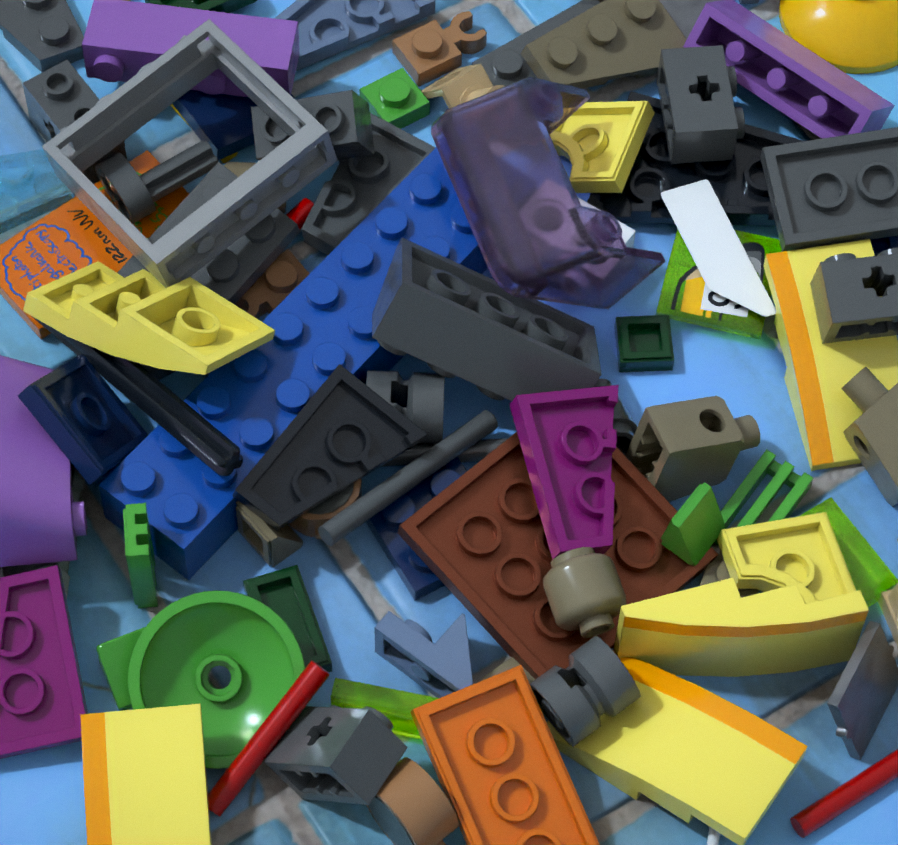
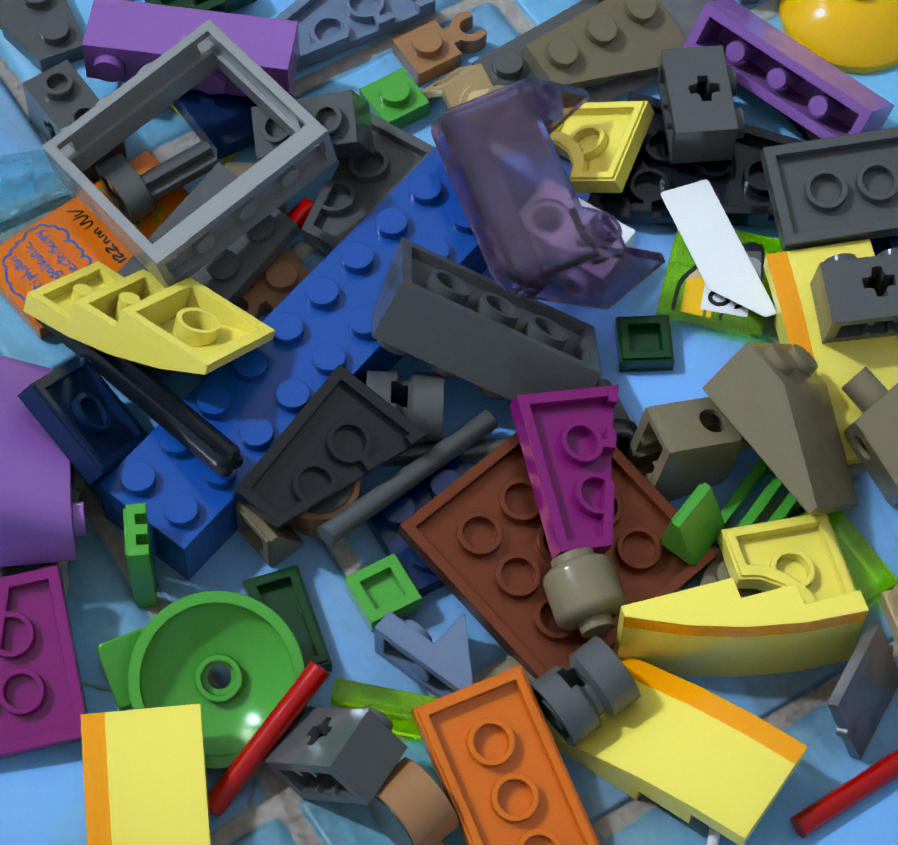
(382, 589): none -> bright green plate
(788, 421): none -> dark tan slope

